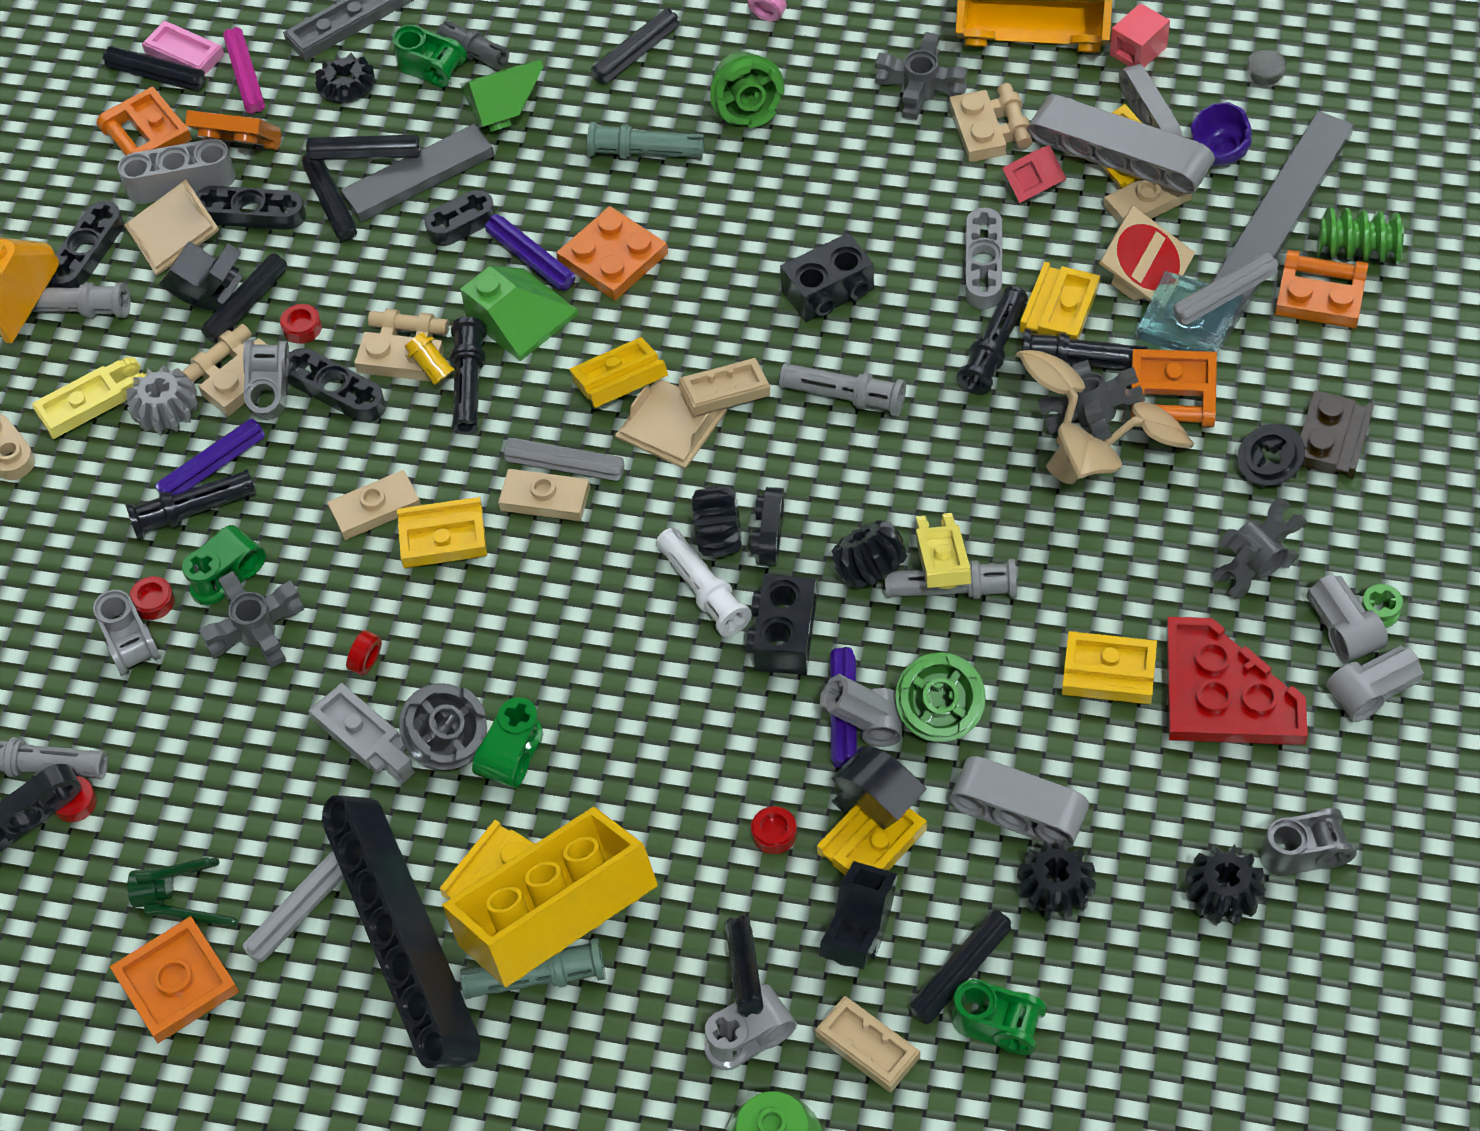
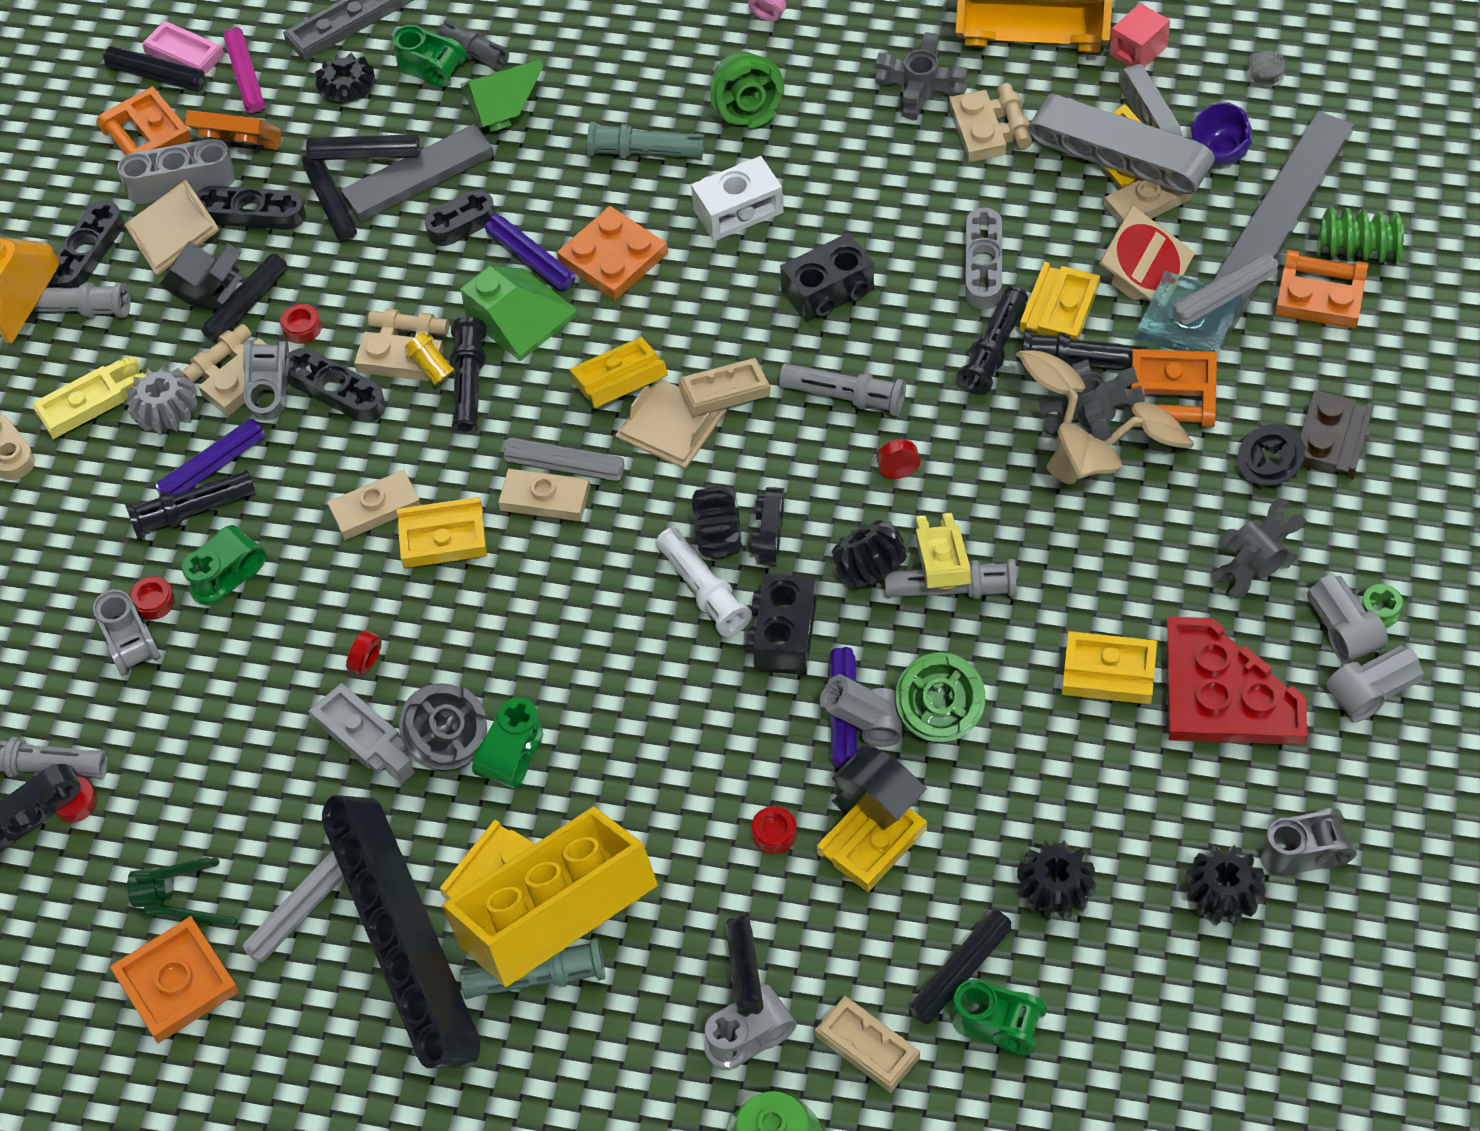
(253, 633): dark grey pin -> none
(634, 46): black axle -> none
(737, 198): none -> white brick
(860, 916): black brick -> none
(898, 459): none -> red tile
(1019, 801): light grey beam -> none
(1034, 173): coral panel -> none

